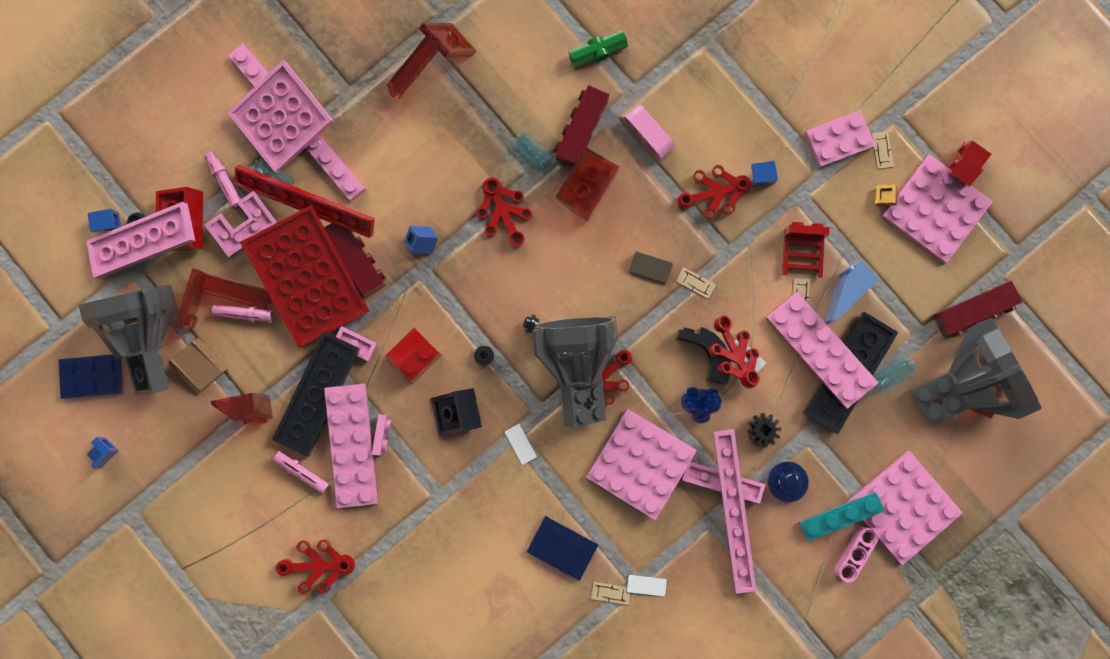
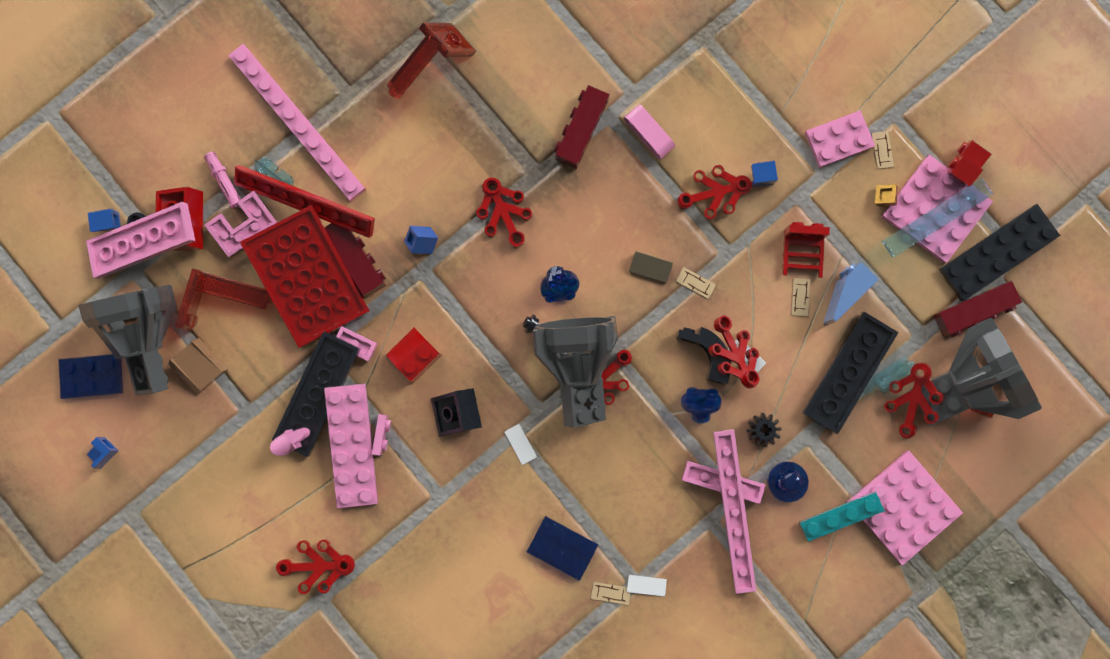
(246, 408): clear red slope -> none
(251, 314): bright pink pin -> none
(280, 116): bright pink plate -> none
(281, 459): bright pink pin -> none
(289, 441): none -> bright pink arm
(488, 360): black plate -> none
(532, 149): clear light blue hinge -> none
(559, 285): none -> clear blue plate
(587, 184): clear red slope -> none
(598, 49): green piece -> none
(641, 464): bright pink plate -> none
(822, 350): bright pink plate -> none
(865, 550): bright pink beam -> none
(915, 397): none -> red plant
(937, 217): none -> clear light blue tile
(999, 252): none -> black plate

